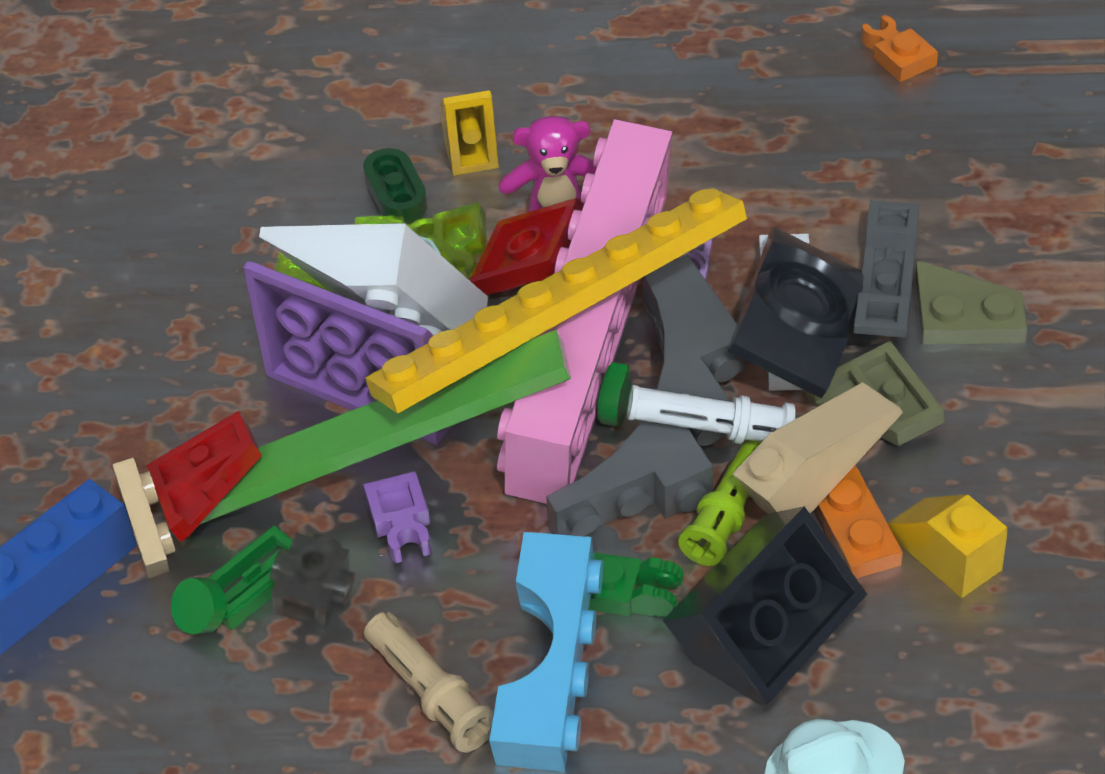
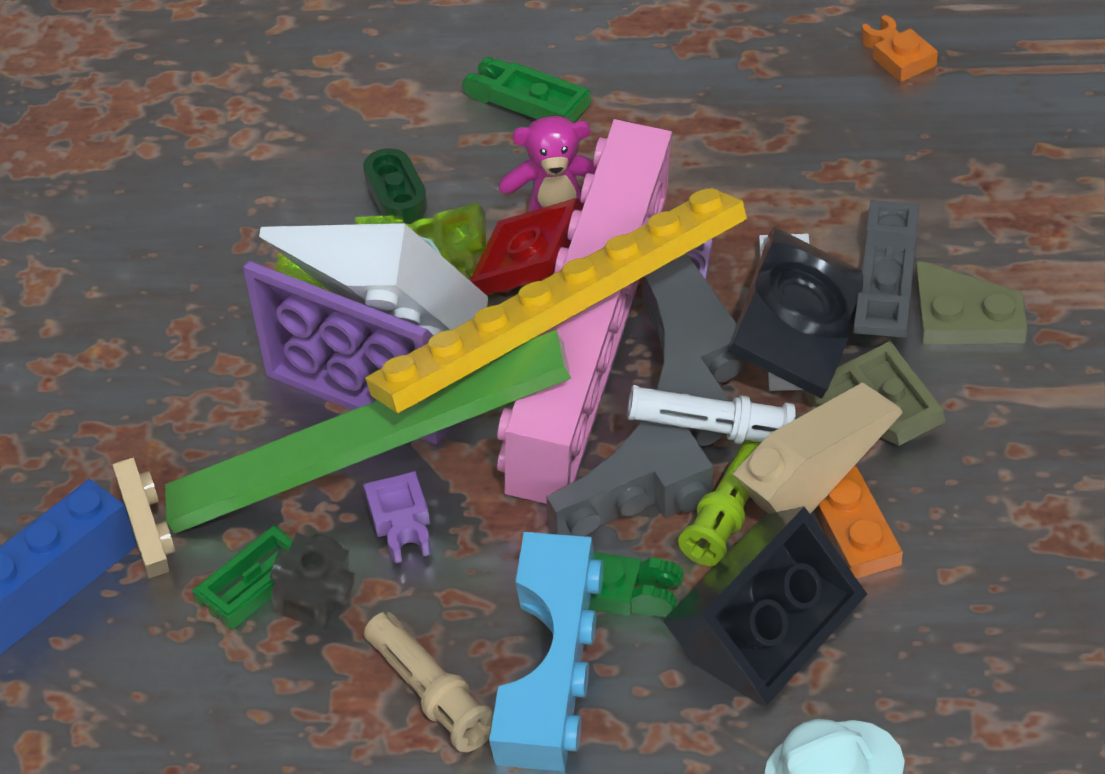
(198, 605): green tile -> none
(202, 472): red wing -> none
(469, 132): yellow slope -> none
(526, 90): none -> green hinge
(614, 395): green tile -> none
(953, 540): yellow slope -> none

